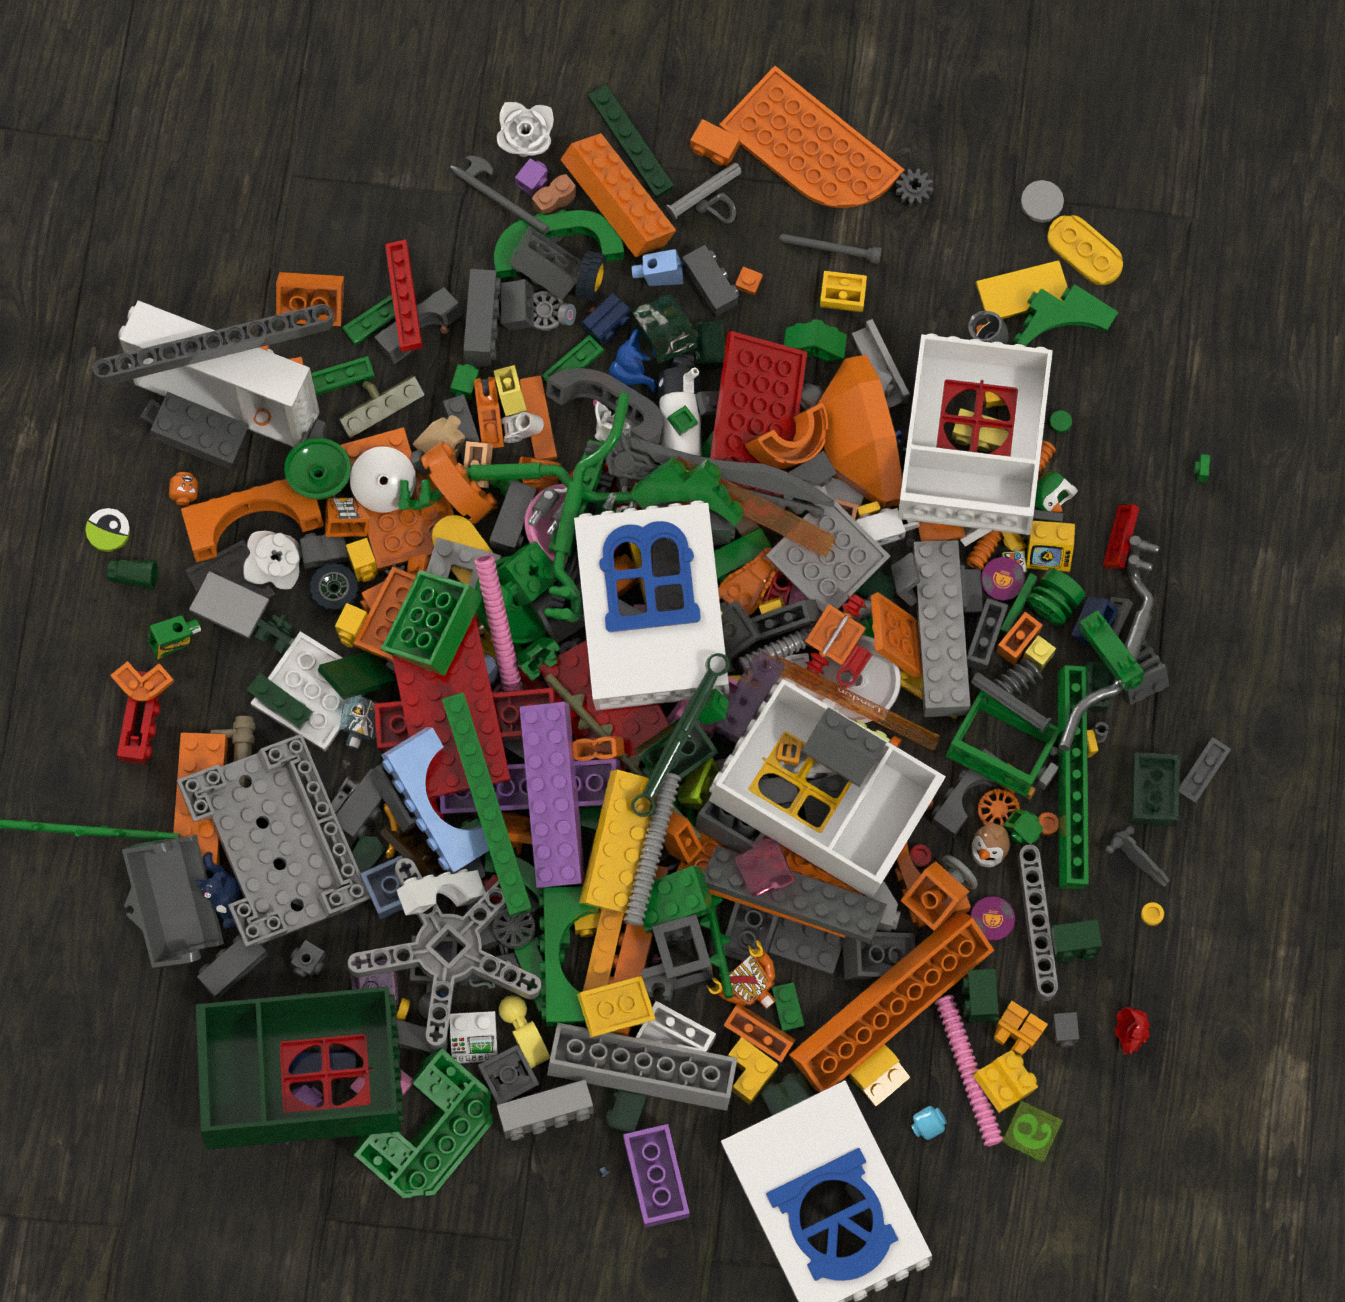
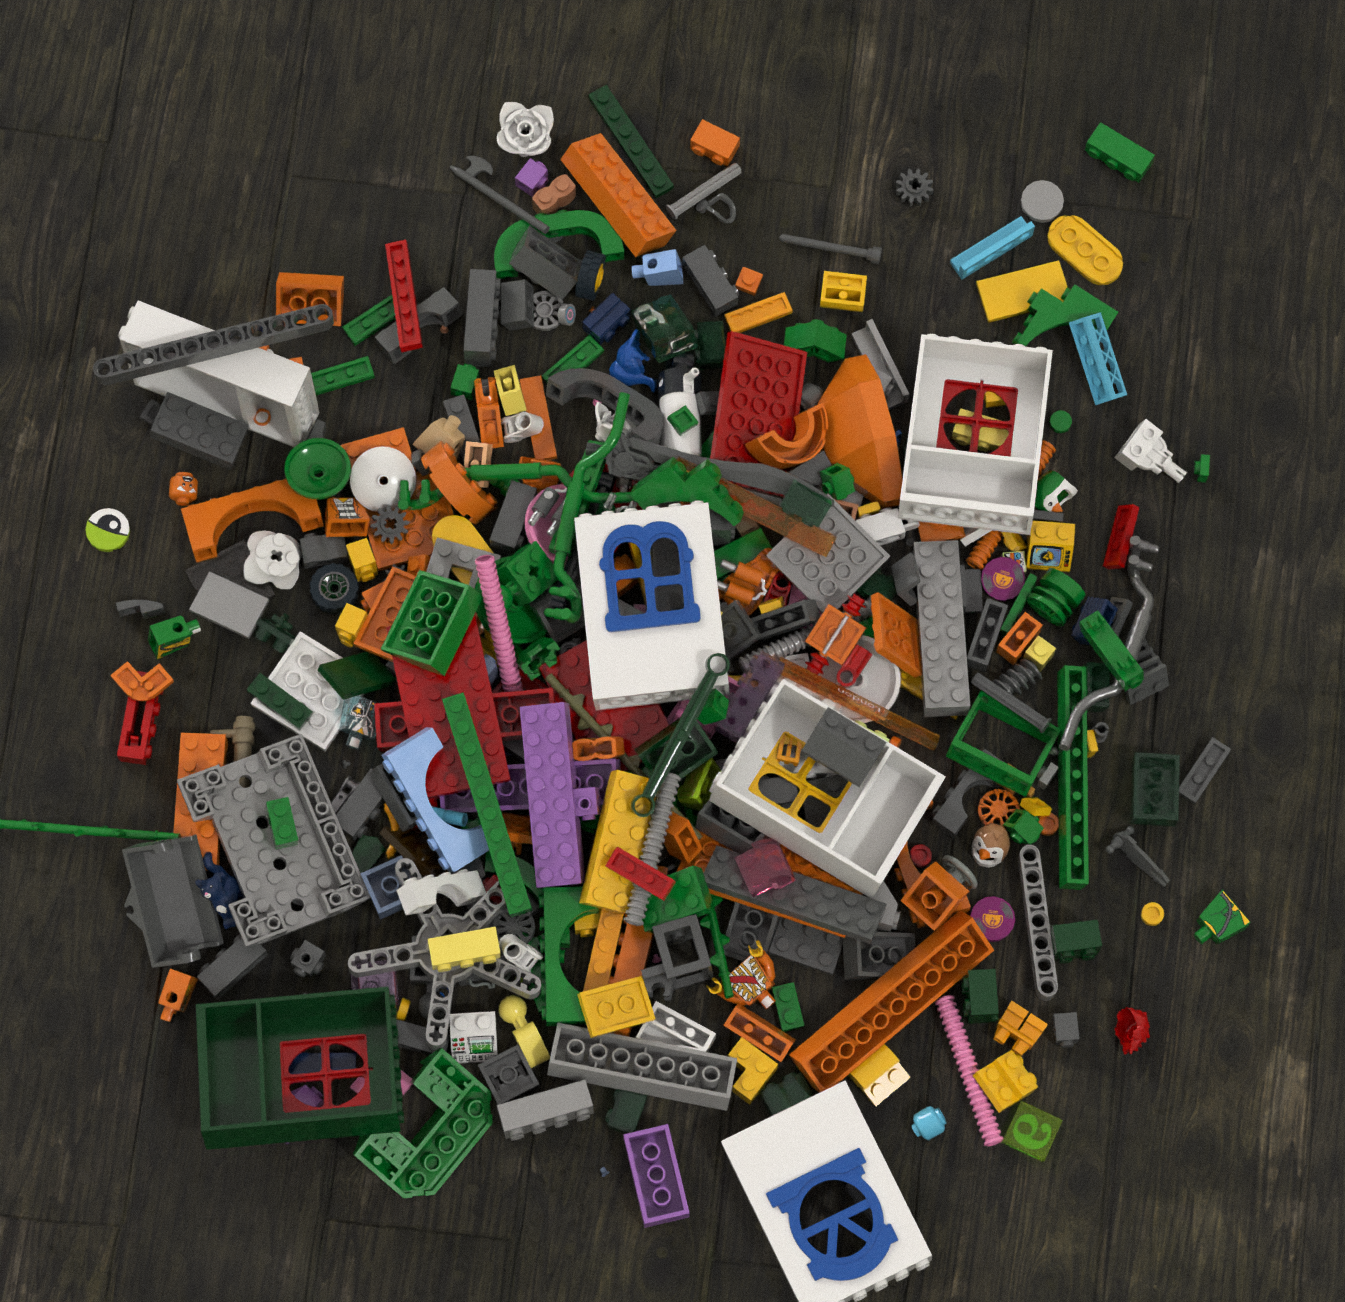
(134, 573): dark green plant -> none
(147, 608): none -> dark grey slope
(183, 987): none -> orange torso
(281, 823): none -> green brick
(380, 405): olive plate -> none
(388, 532): none -> dark grey gear
(452, 817): none -> medium azure piece
(464, 949): none -> light yellow brick
(522, 955): none -> white piece
(587, 803): none -> medium lavender brick
(640, 873): none -> red plate
(745, 573): none -> orange piece
(758, 313): none -> light orange plate
(805, 504): none -> clear green brick
(810, 144): orange plate -> none
(837, 481): none -> green brick
(991, 332): dark grey piece -> none
(992, 247): none -> medium azure fence
(1035, 806): none -> yellow tile
(1095, 359): none -> medium azure fence
(1119, 153): none -> green brick
(1149, 452): none -> white brick
(1220, 920): none -> green torso

